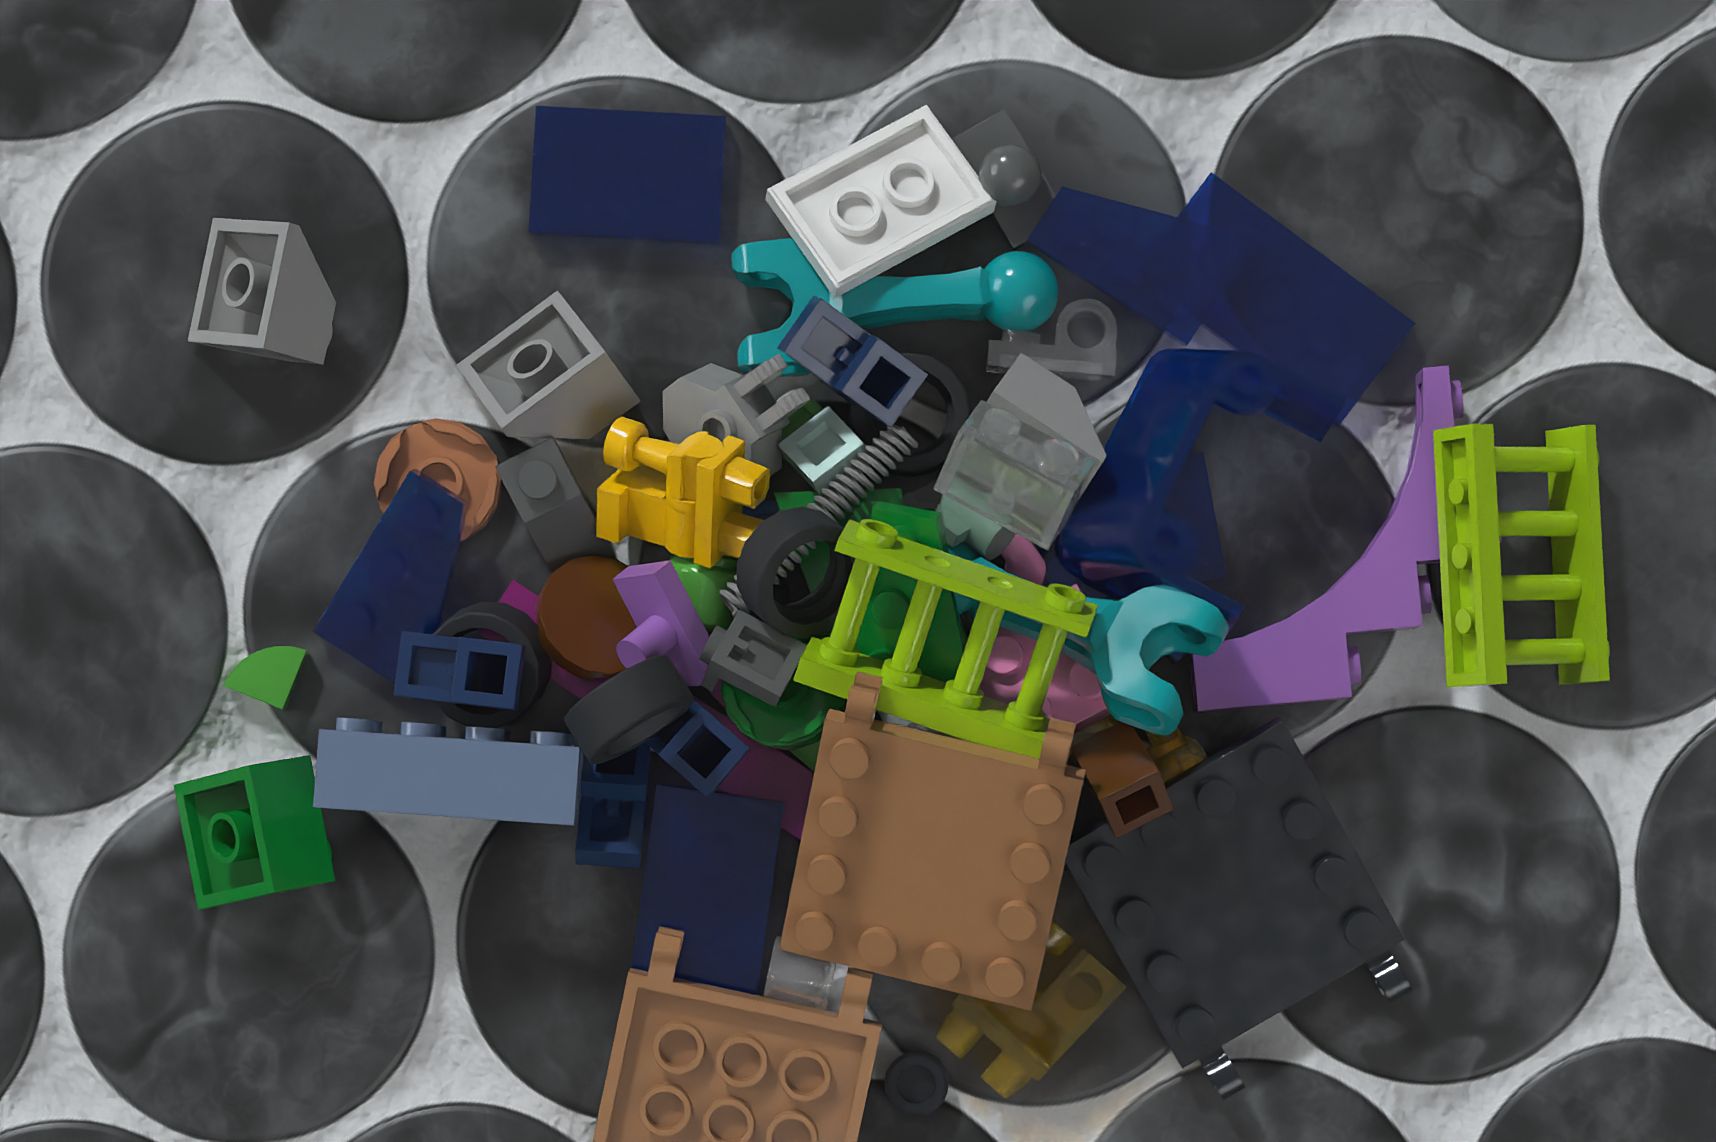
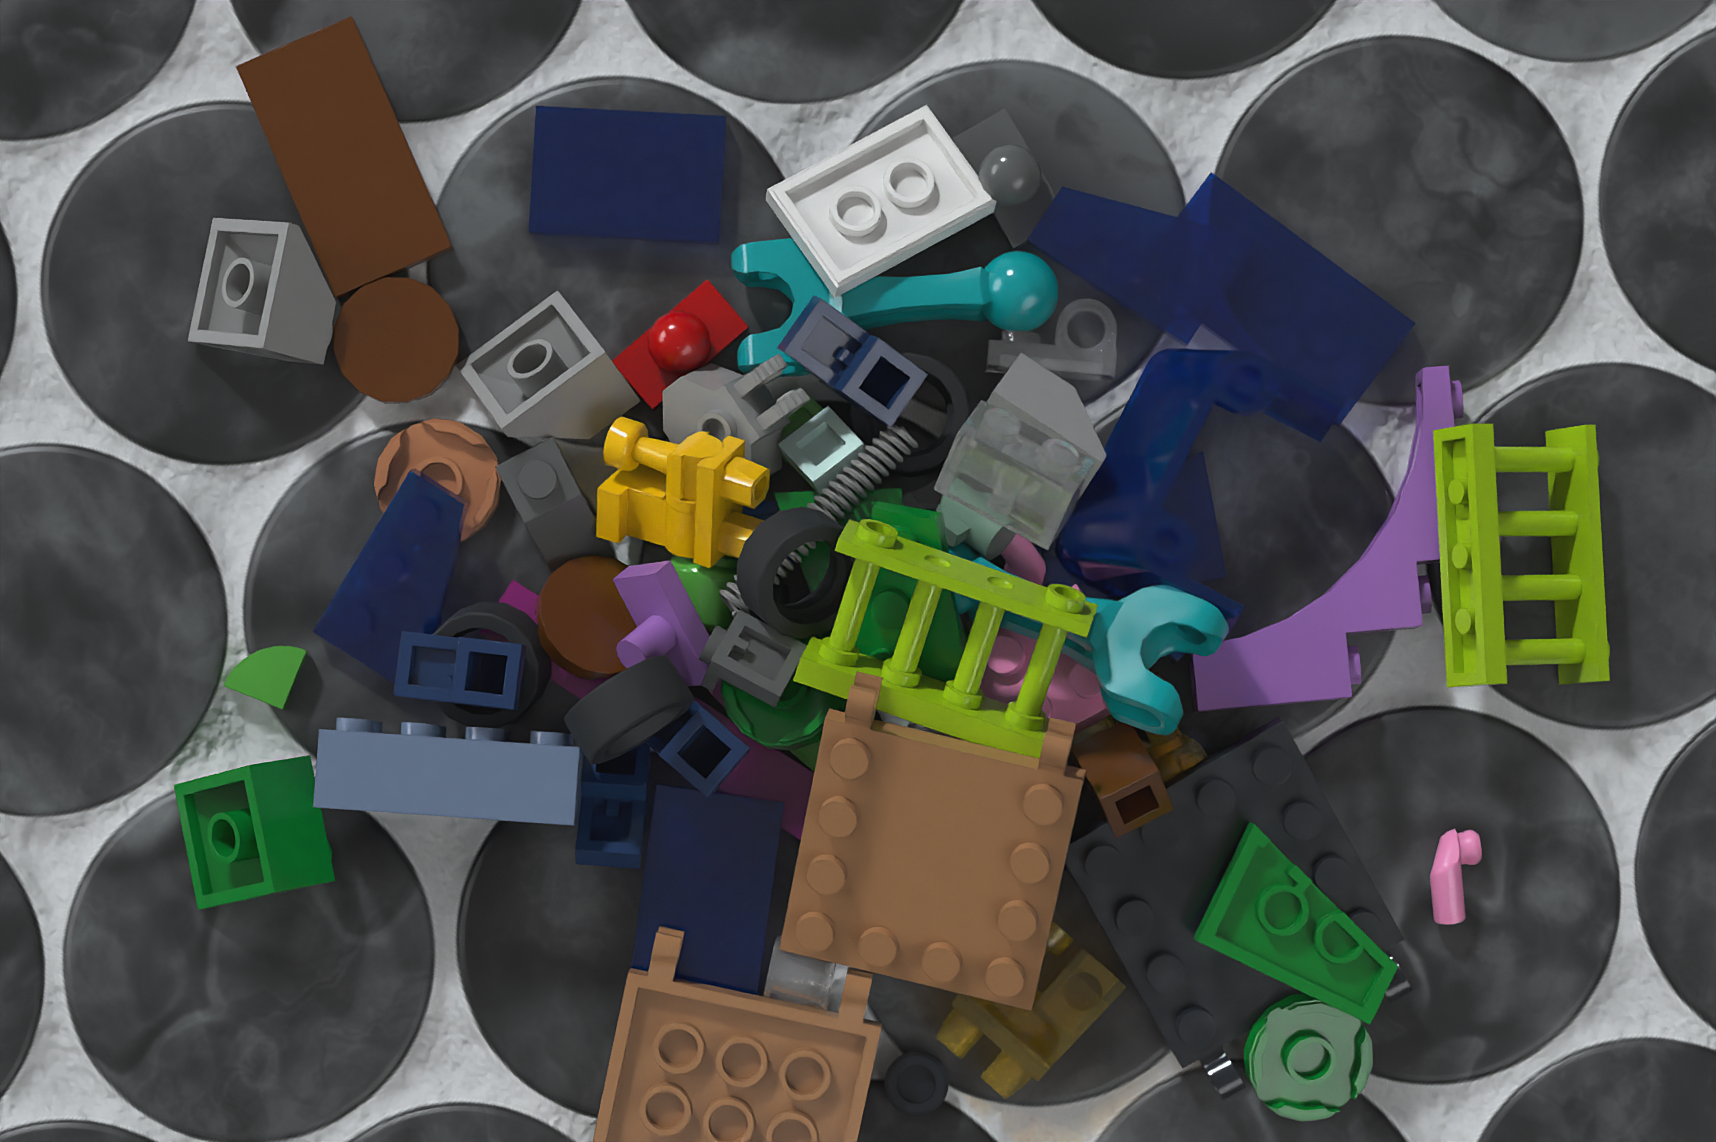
(344, 157): none -> reddish brown tile
(396, 340): none -> reddish brown tile
(680, 343): none -> red tile
(1289, 930): none -> green wing
(1307, 1058): none -> tile
(1446, 874): none -> bright pink arm

